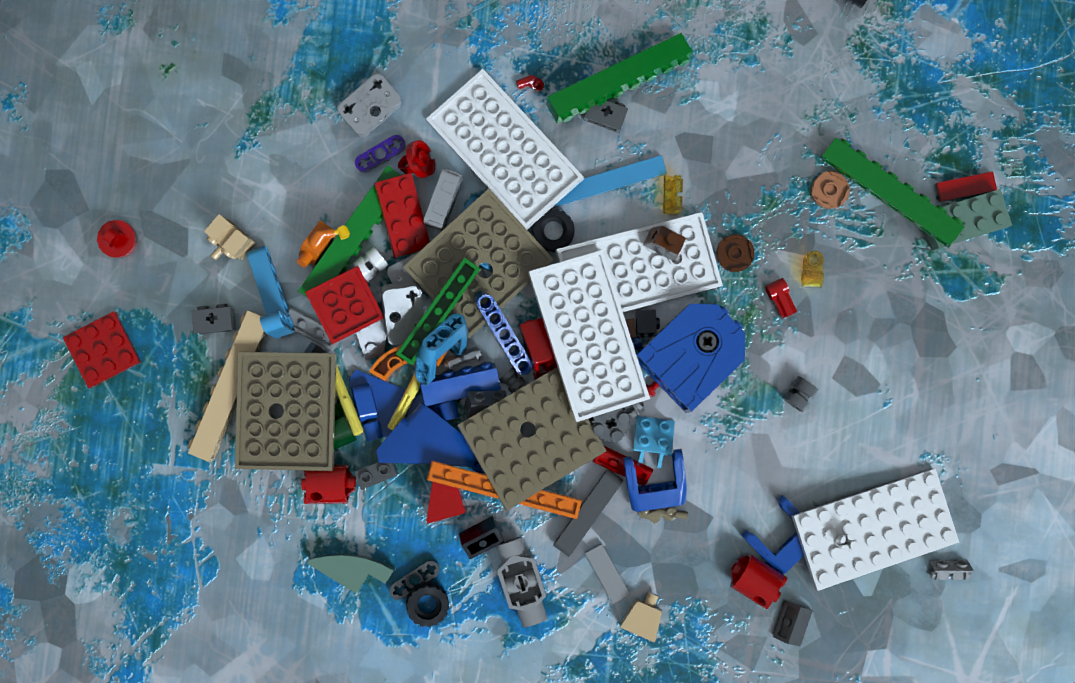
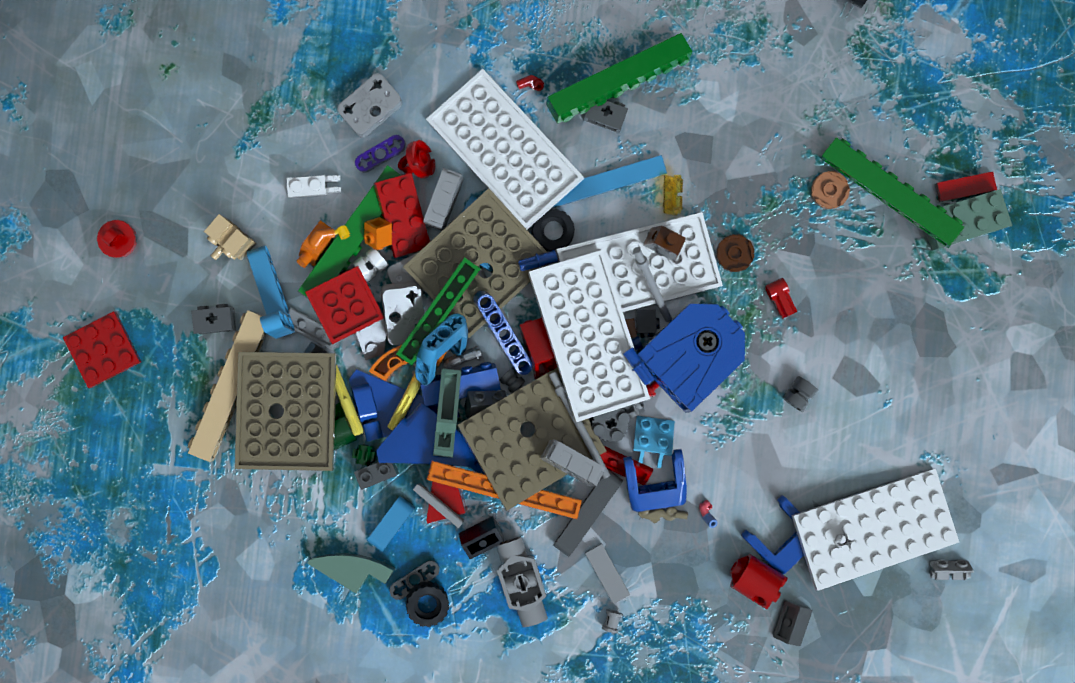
(311, 186): none -> white hinge
(328, 486): red cylinder -> none
(363, 454): none -> dark green gear
(378, 233): none -> orange brick
(391, 523): none -> dark azure beam
(438, 505): none -> light grey tile
(447, 413): none -> sand green slope
(537, 260): none -> blue axle
(560, 391): none -> light grey bar
(572, 463): none -> light grey axle
(612, 621): none -> light grey bush
(638, 366): none -> blue axle
(642, 263): none -> light grey bar
(643, 617): tan torso -> none
(707, 517): none -> arm
(812, 272): clear yellow piece -> none

